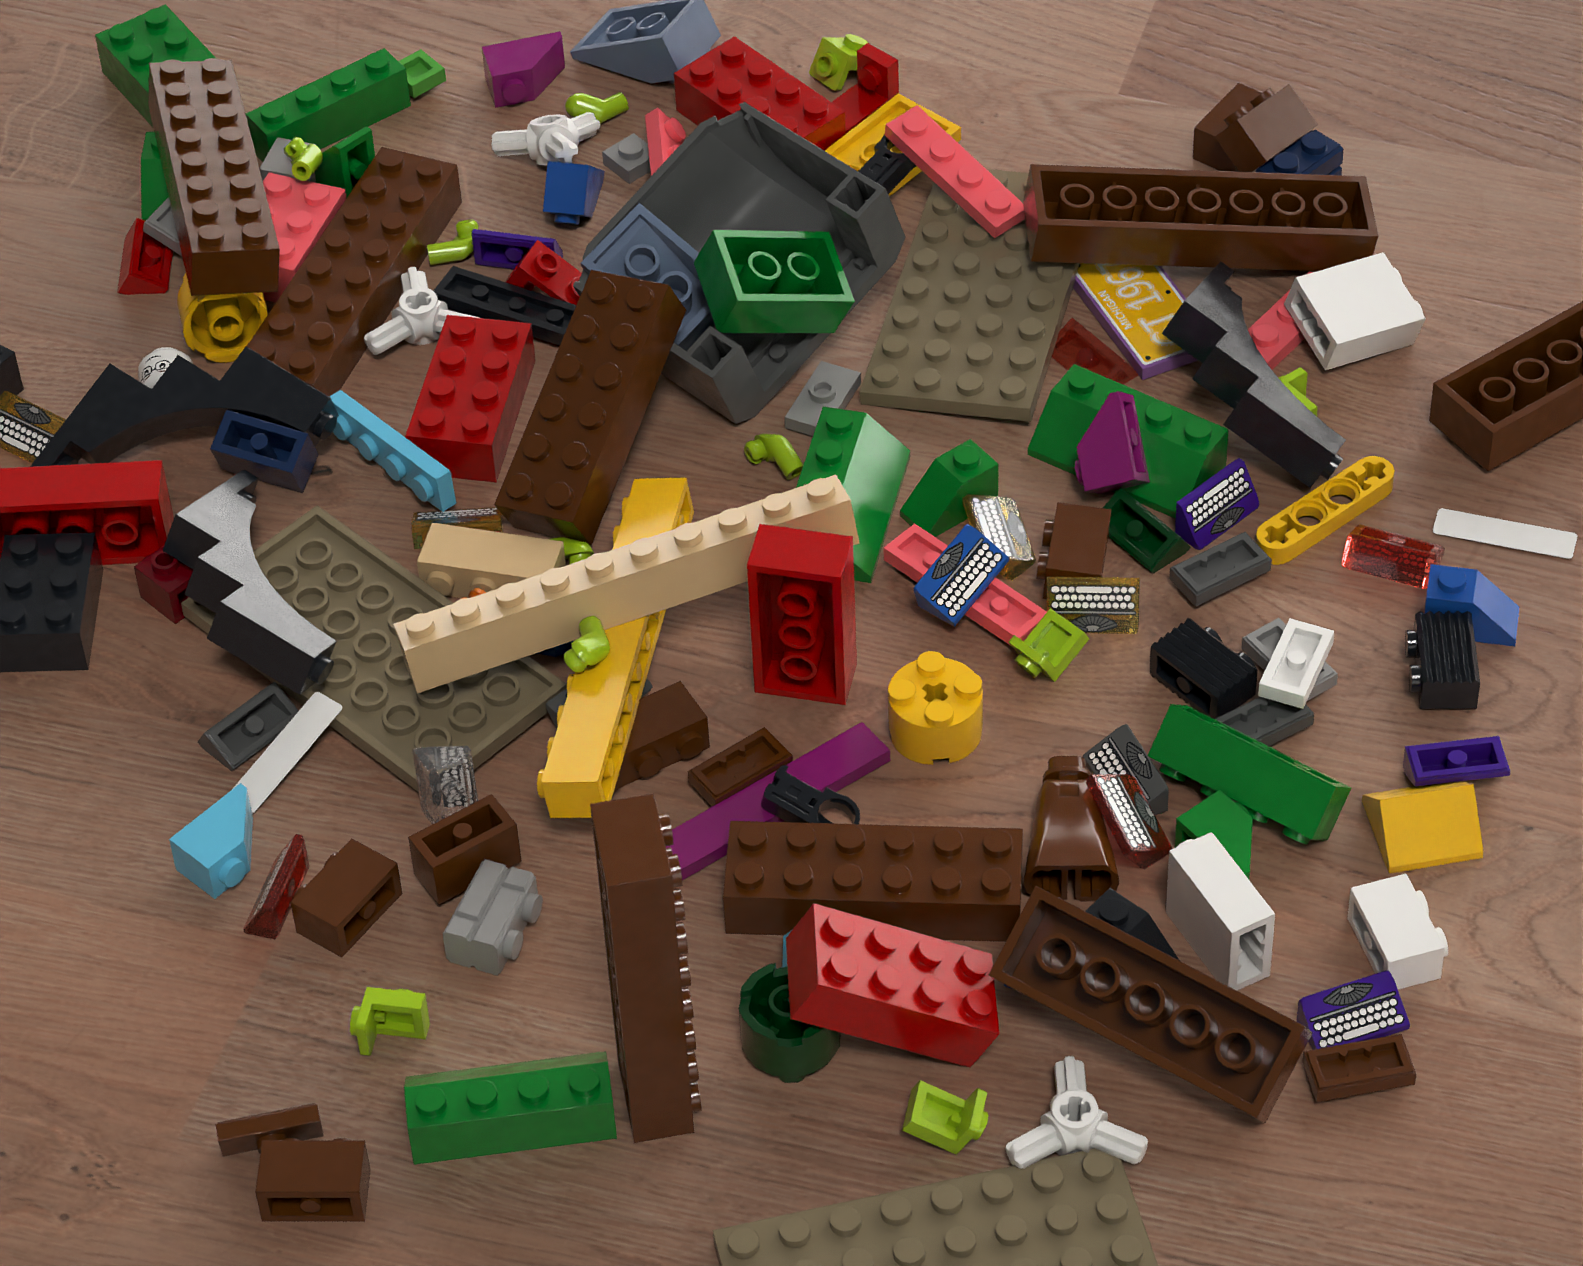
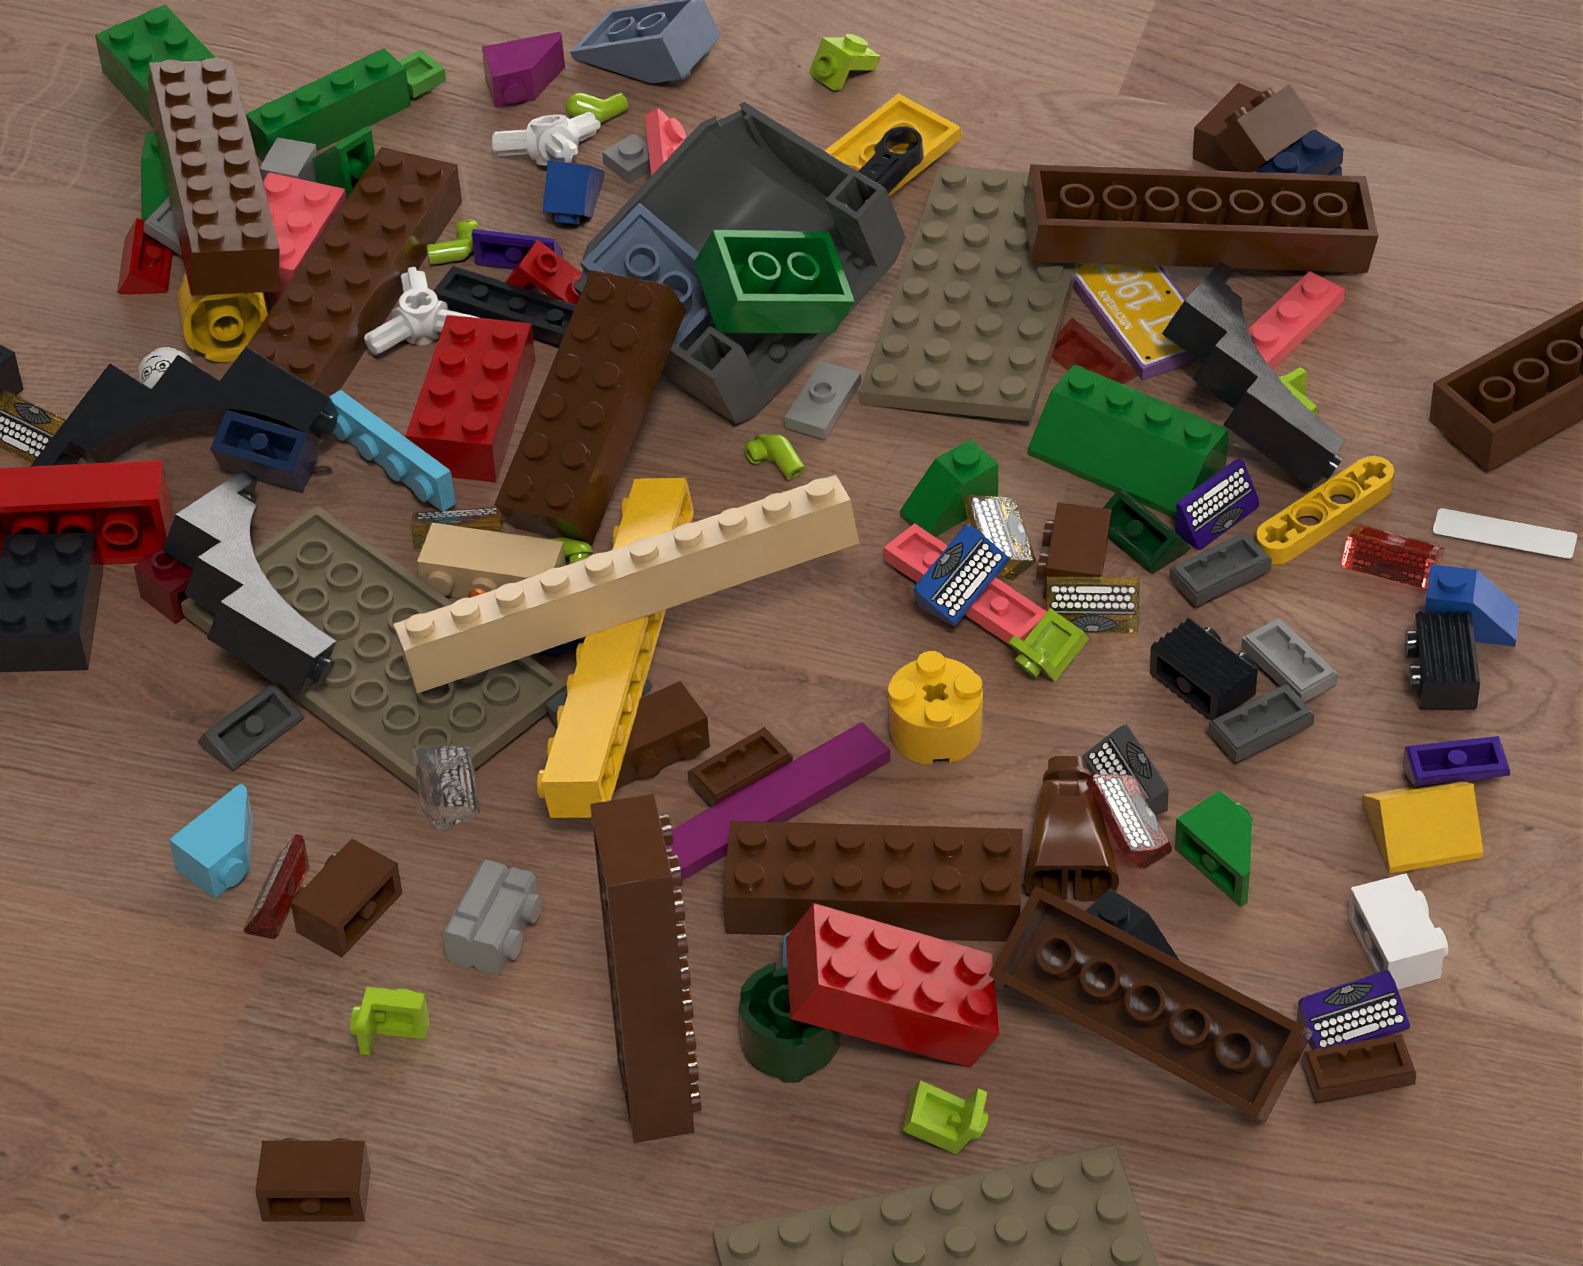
(247, 1132): reddish brown plate -> none
(288, 748): white sticker -> none
(304, 158): lime arm -> none
(454, 847): reddish brown brick -> none
(509, 1108): green slope -> none
(590, 647): lime arm -> none
(740, 74): red brick -> none
(802, 614): red brick -> none
(802, 803): black piece -> none
(870, 470): green slope -> none
(876, 85): red bracket -> none
(955, 171): coral plate -> none
(1074, 1124): white bush -> none
(1112, 448): magenta slope -> none
(1219, 912): white brick -> none
(1249, 773): green brick -> none
(1296, 663): white plate -> none
(1354, 311): white brick -> none

